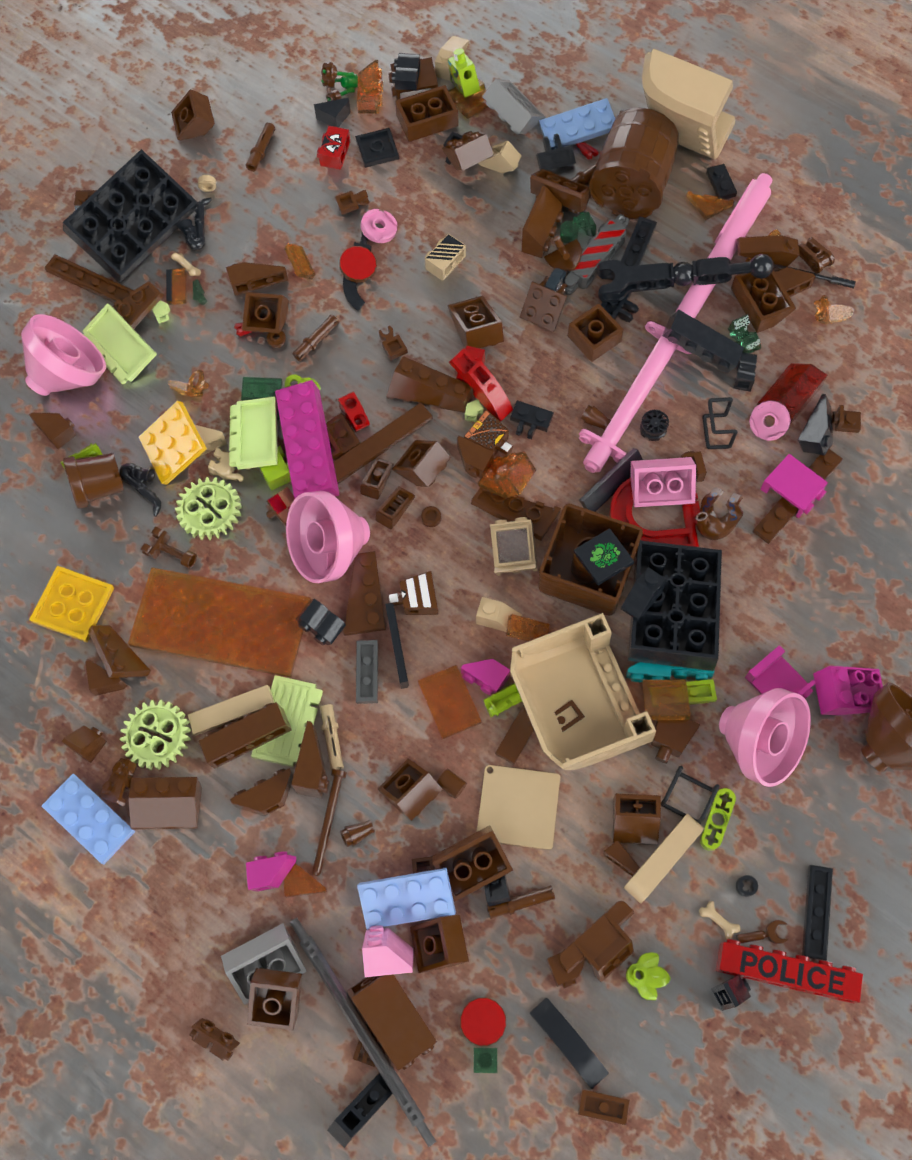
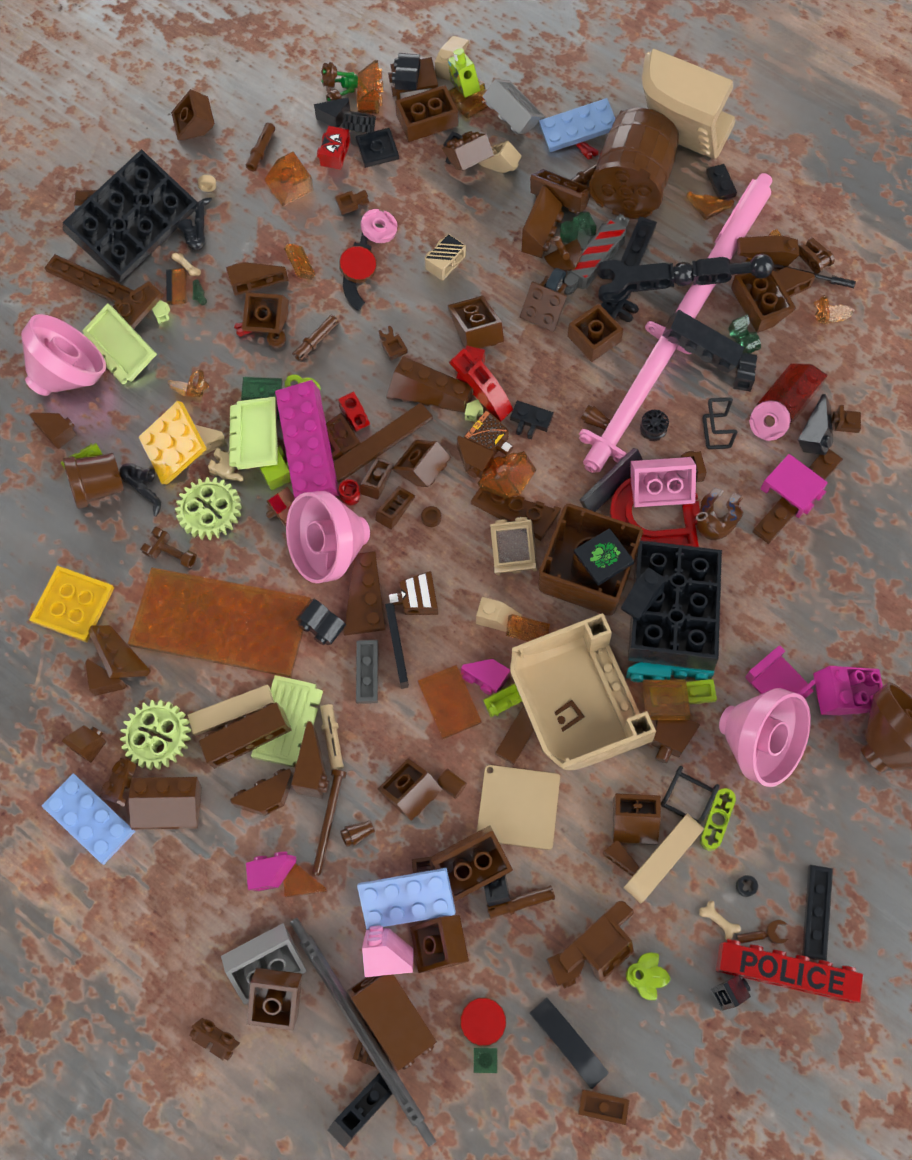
(289, 179): none -> clear orange slope
(351, 488): none -> red wheel
(358, 121): none -> black tyre
(557, 157): black hinge -> none

